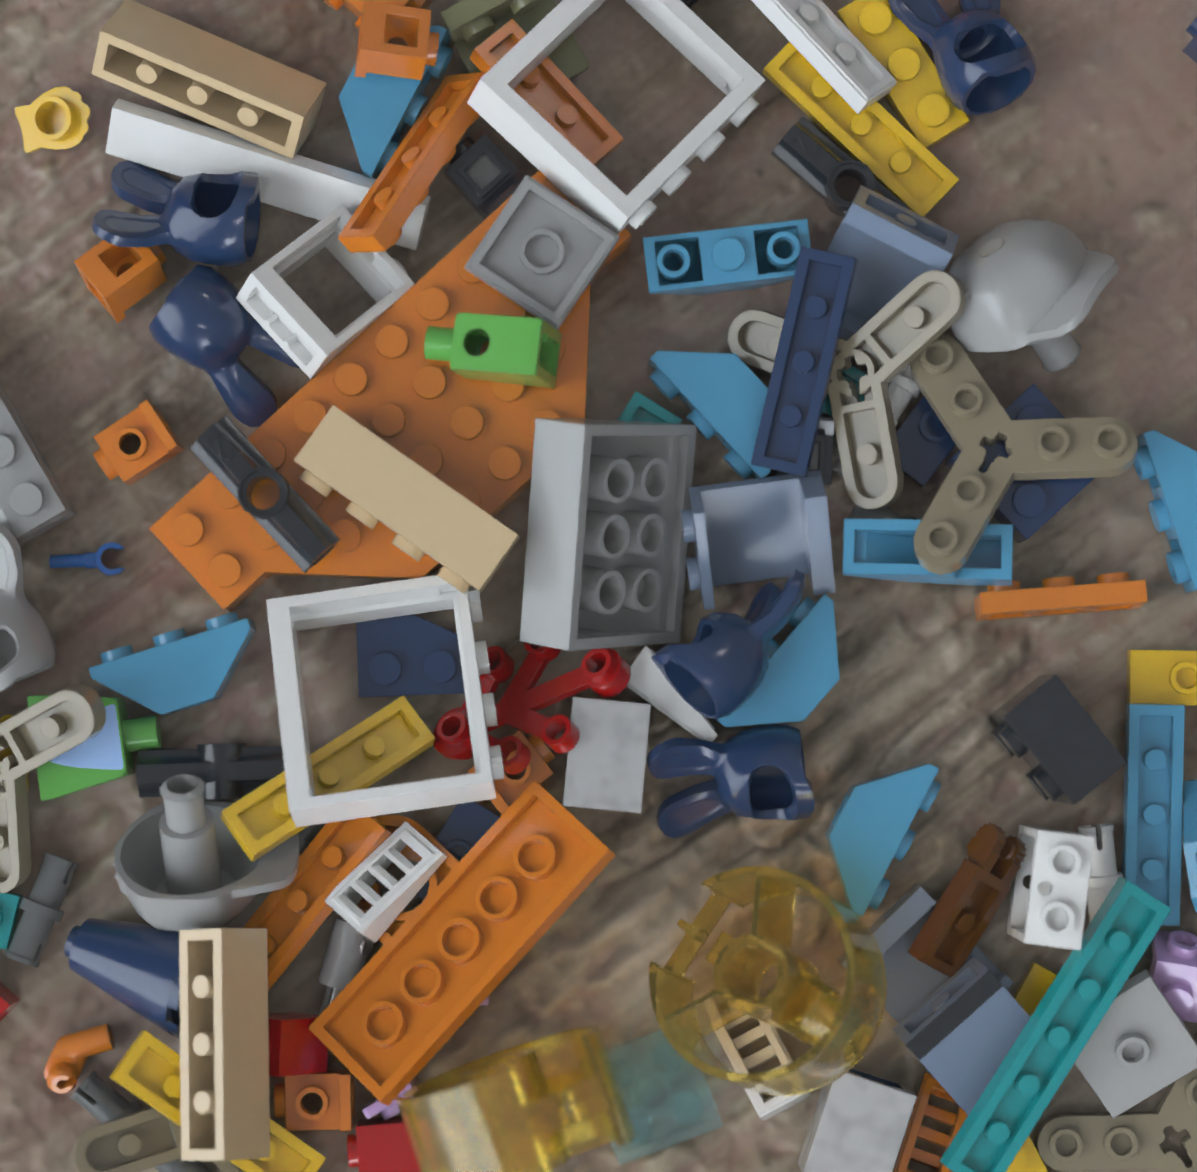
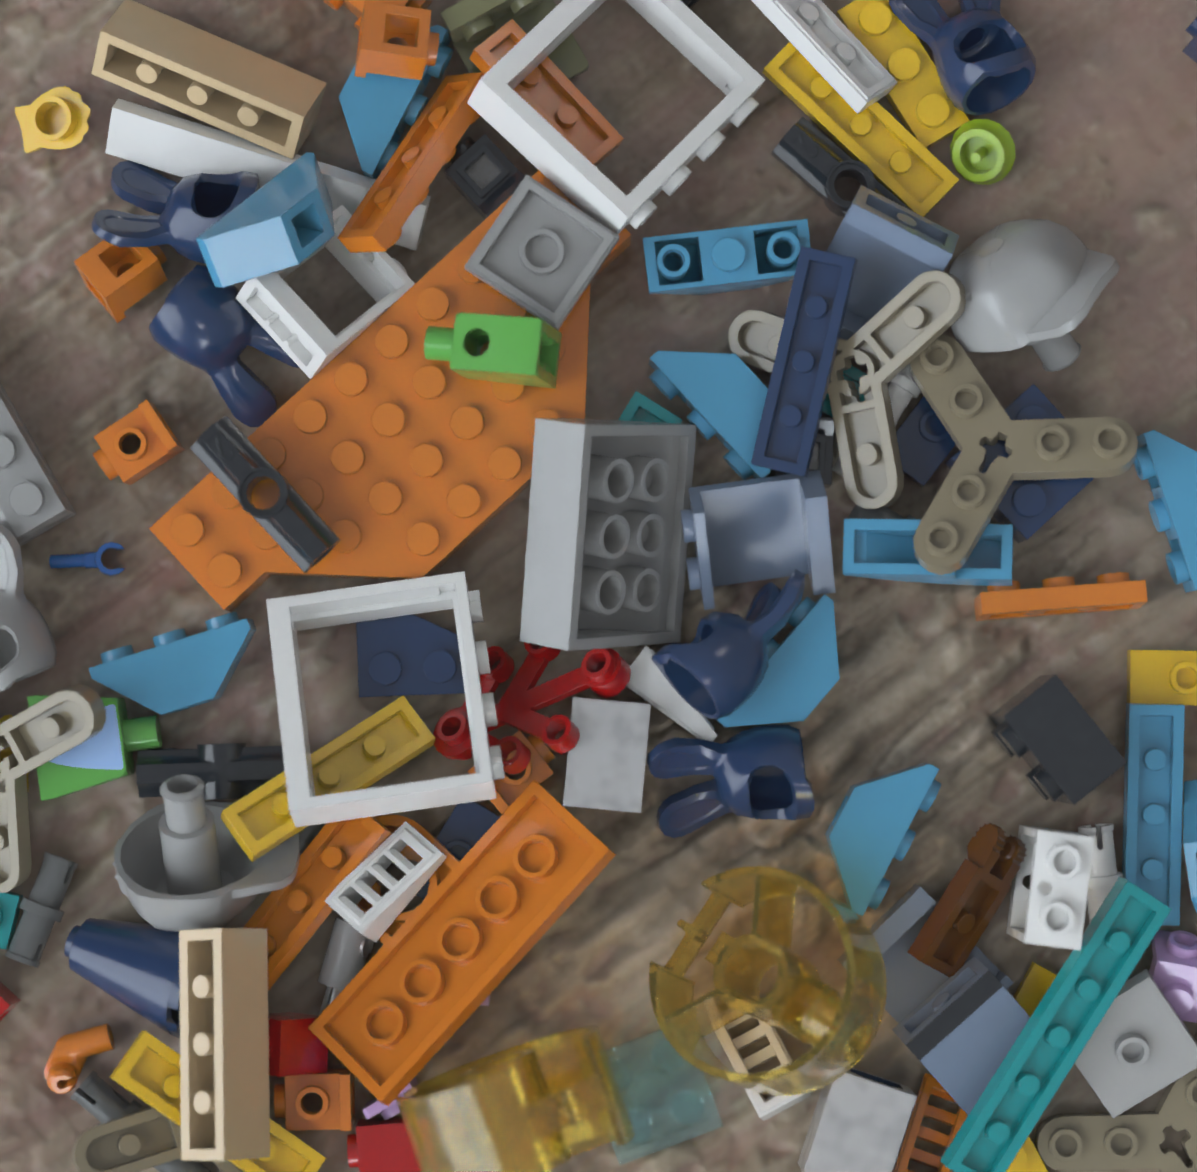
(271, 227): none -> dark azure slope
(406, 499): tan brick -> none
(982, 151): none -> lime hat

